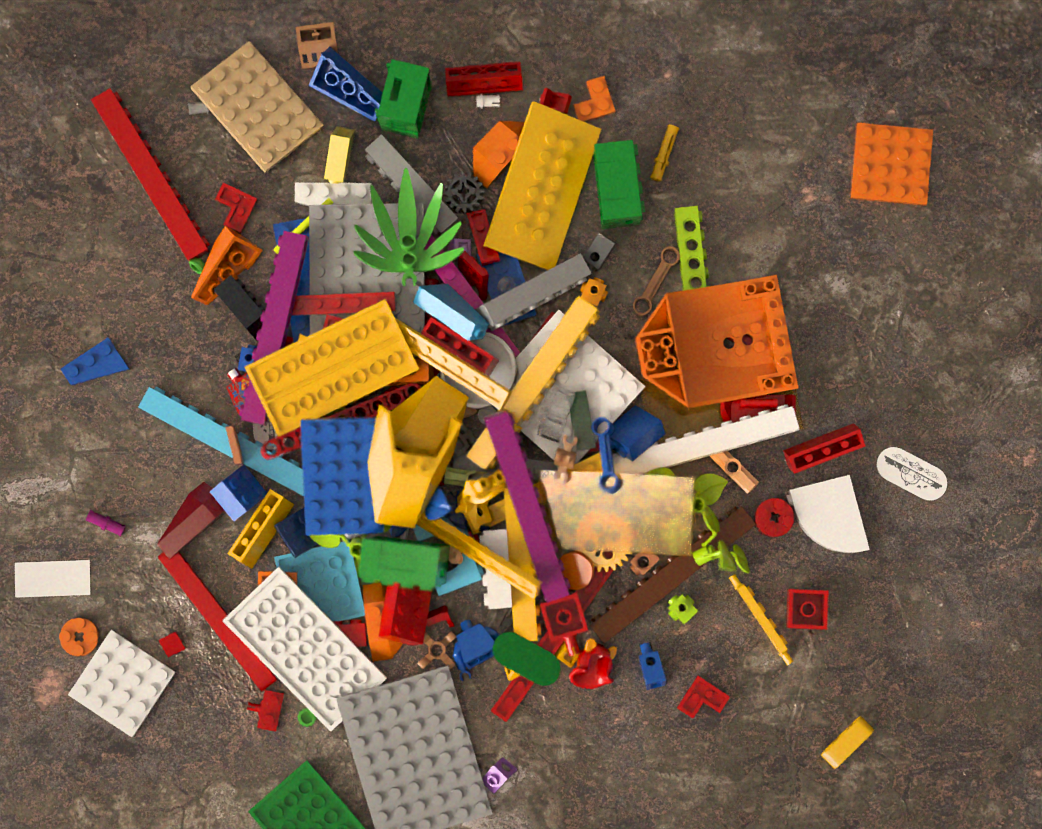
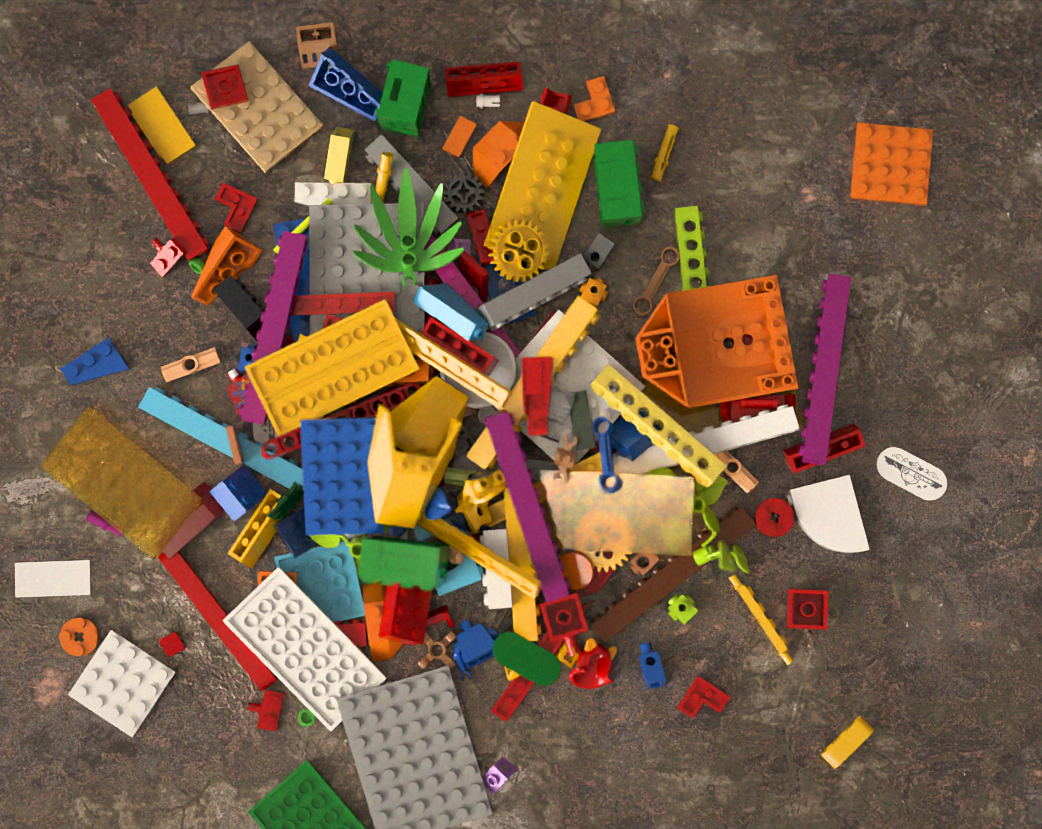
(121, 482): none -> clear yellow plate
(161, 126): none -> yellow piece
(167, 255): none -> plate
(202, 360): none -> light nougat piece
(224, 86): none -> red tile
(286, 502): none -> dark green piece
(384, 172): none -> yellow pin
(459, 136): none -> orange tile
(513, 266): none -> yellow gear
(537, 392): none -> red piece
(588, 598): none -> clear smoke tile
(667, 425): none -> light yellow brick
(826, 369): none -> magenta brick

